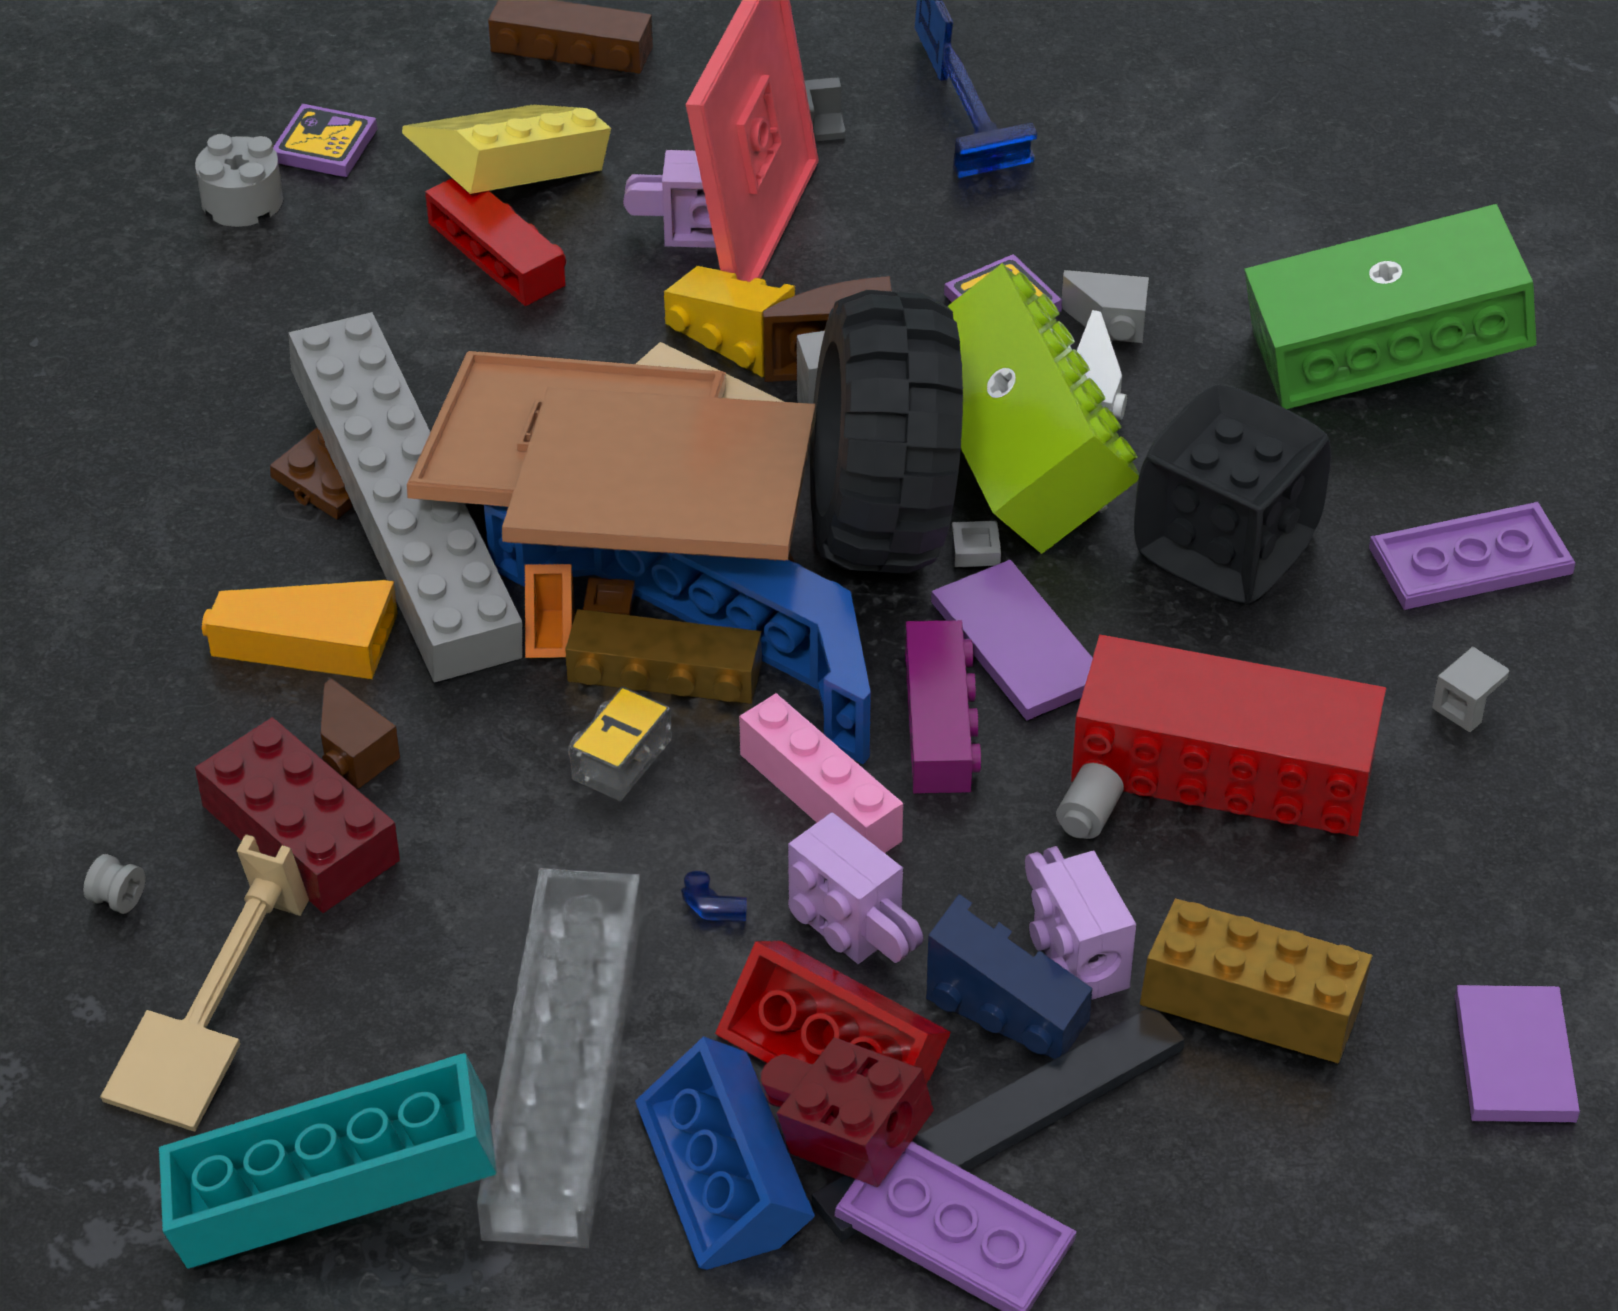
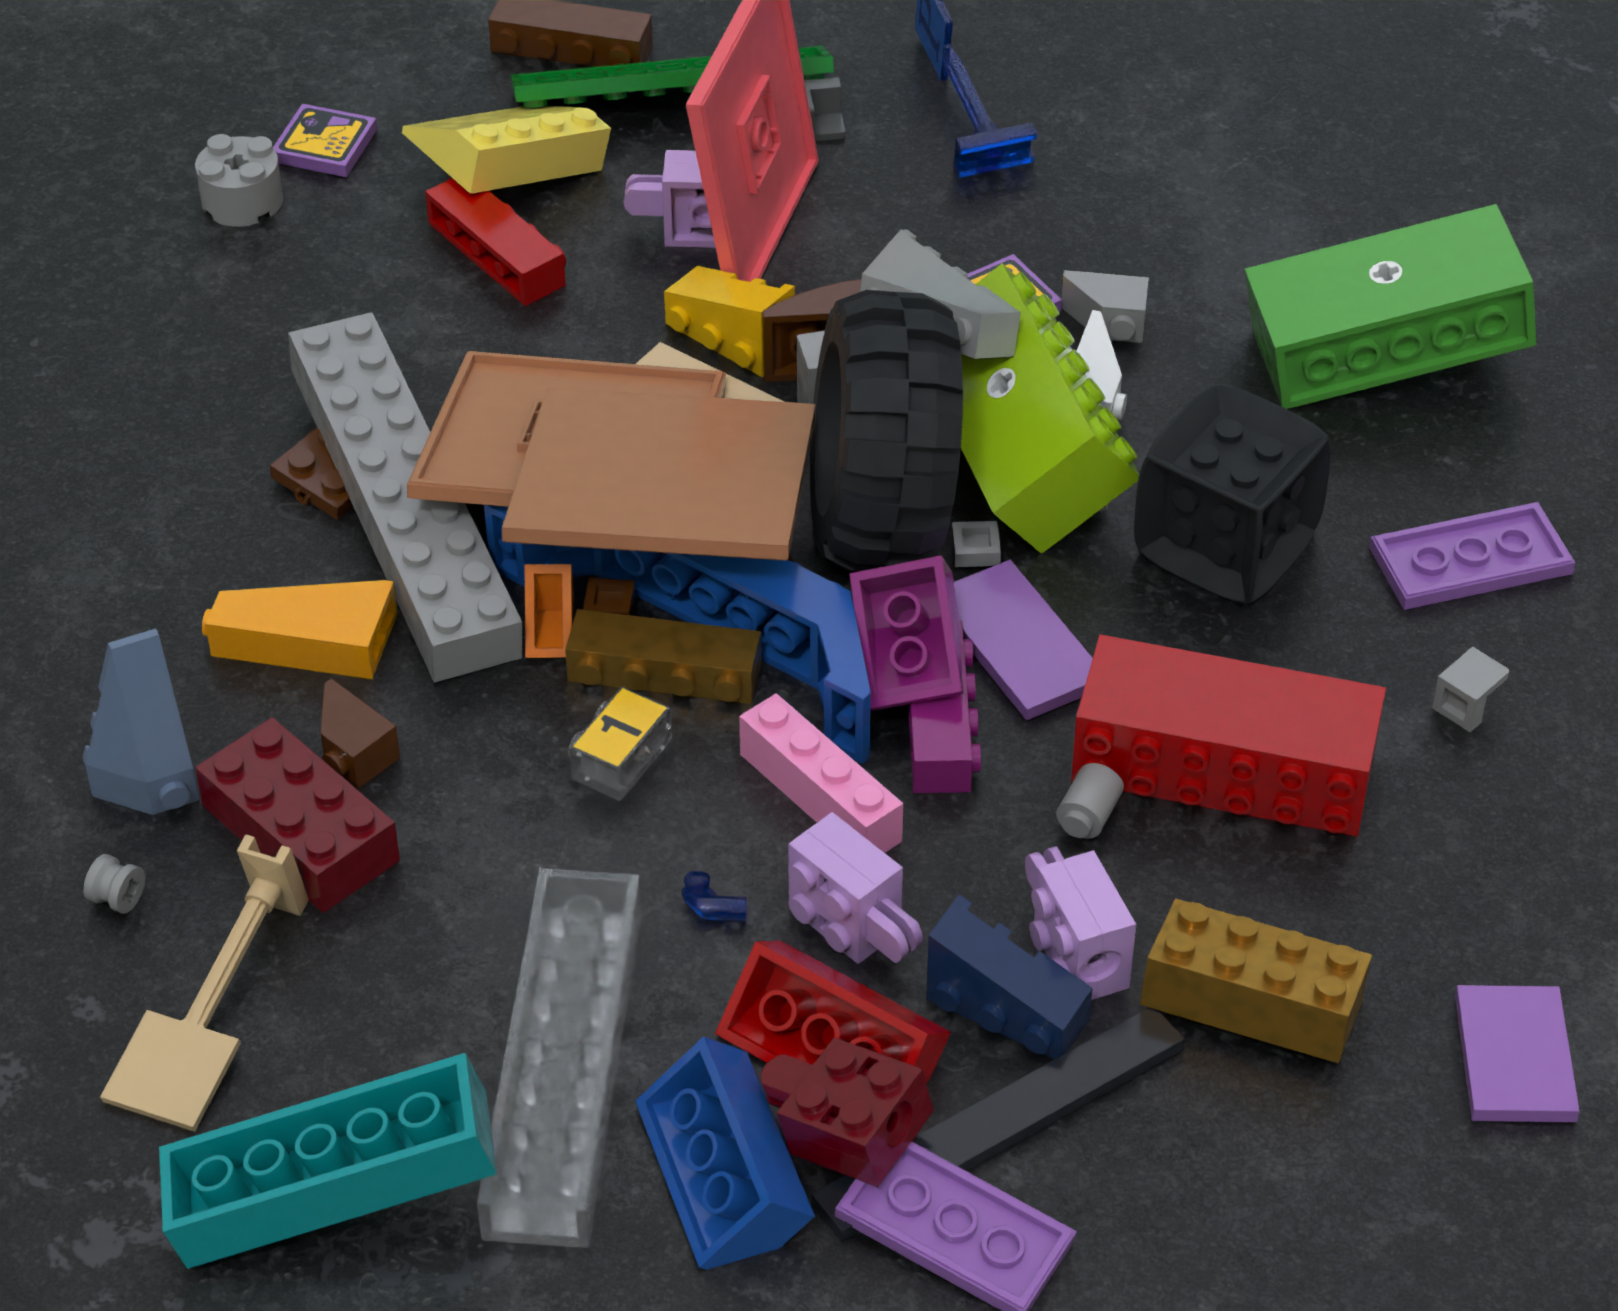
(137, 735): none -> sand blue wedge
(649, 77): none -> green plate
(909, 631): none -> magenta slope
(983, 319): none -> light grey wedge

